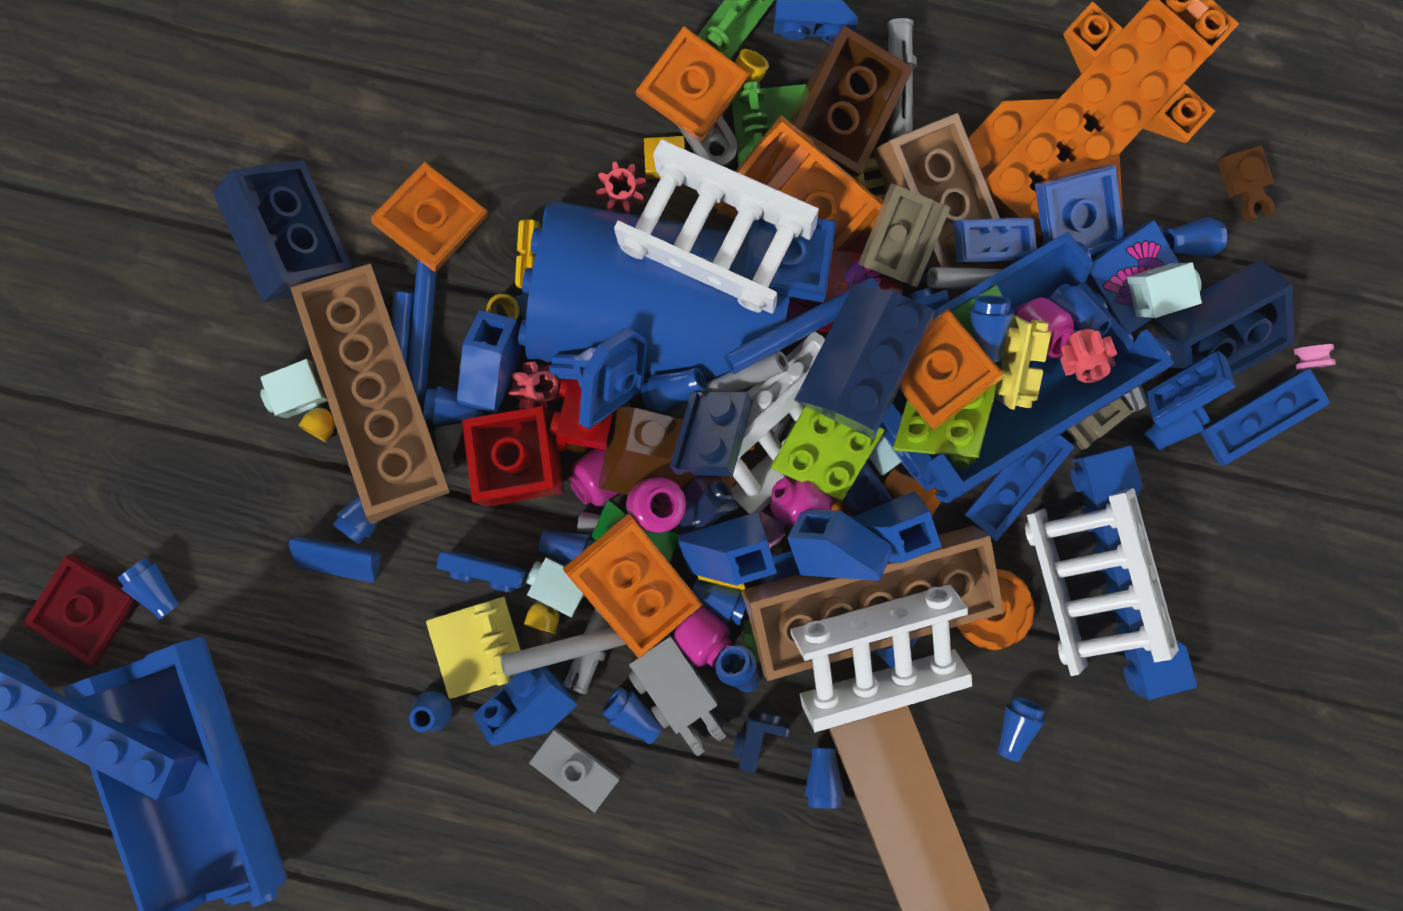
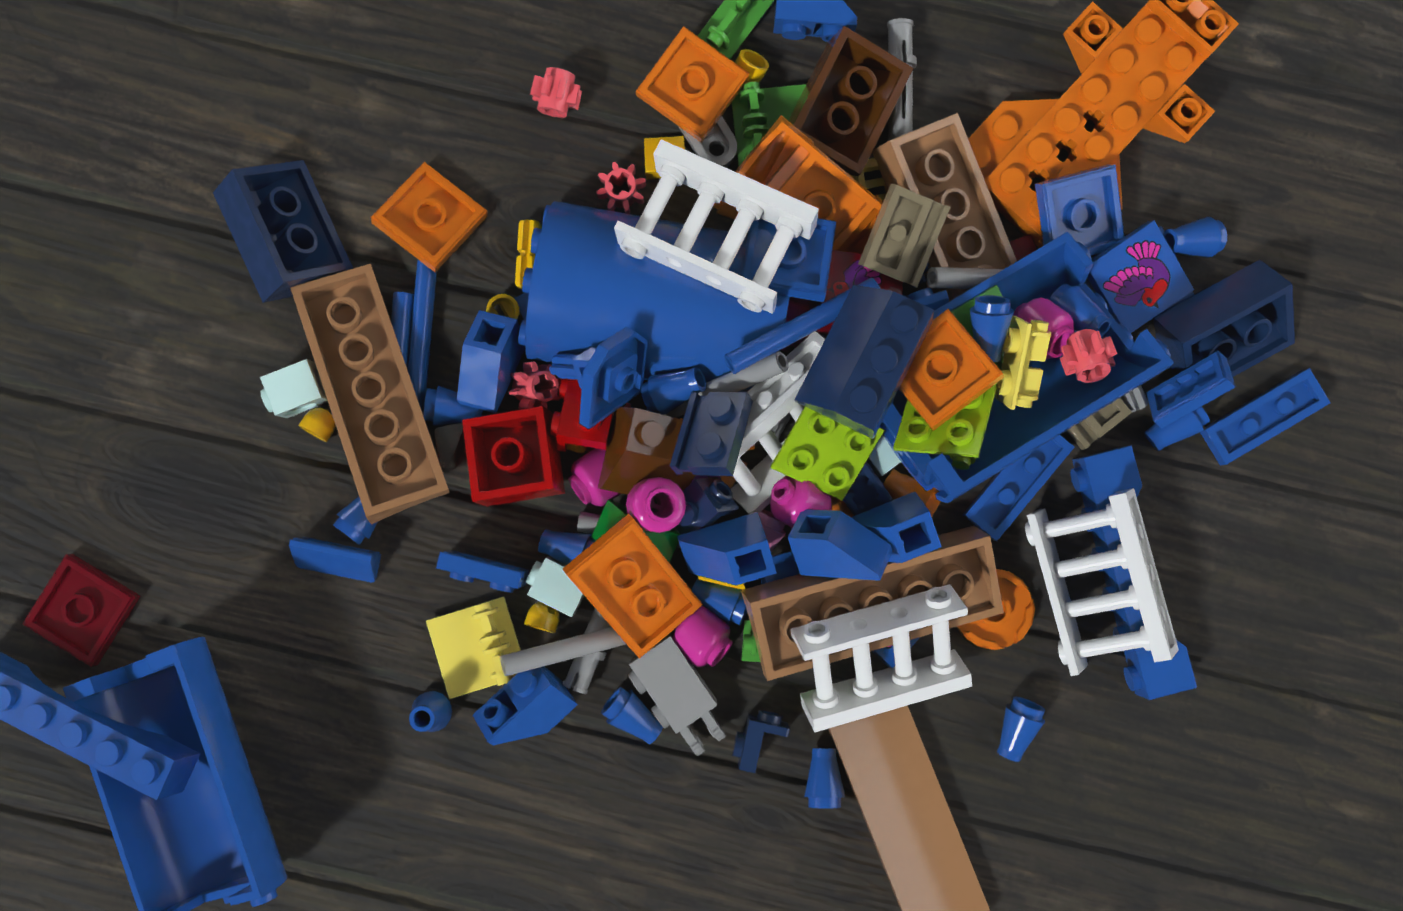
(148, 587): blue cone -> none
(556, 92): none -> coral gear
(574, 770): light grey plate -> none
(738, 668): blue cone -> none
(994, 240): blue plate -> none
(1165, 289): light aqua brick -> none
(1247, 176): reddish brown plate -> none
(1314, 356): bright pink bush -> none

